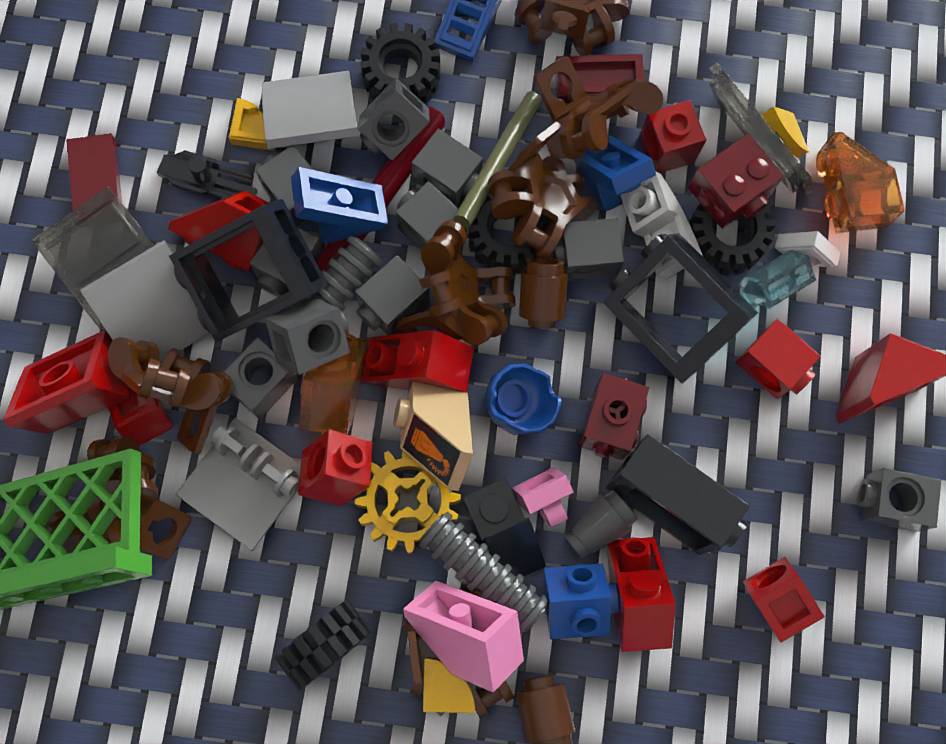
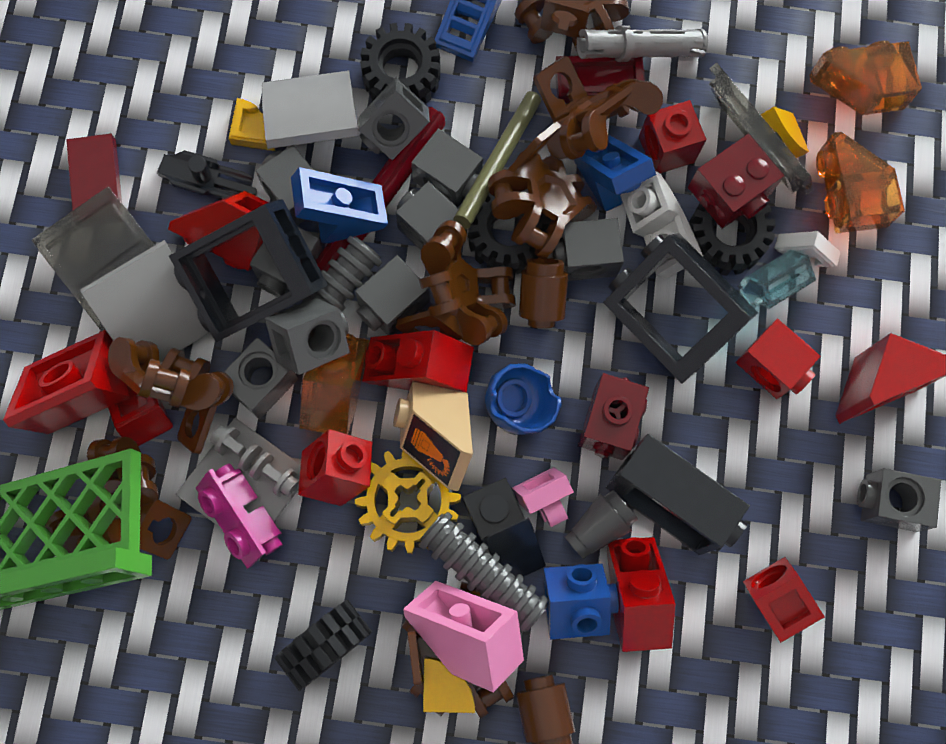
(246, 535): none -> dark pink hinge
(635, 43): none -> light grey pin
(869, 77): none -> clear orange slope

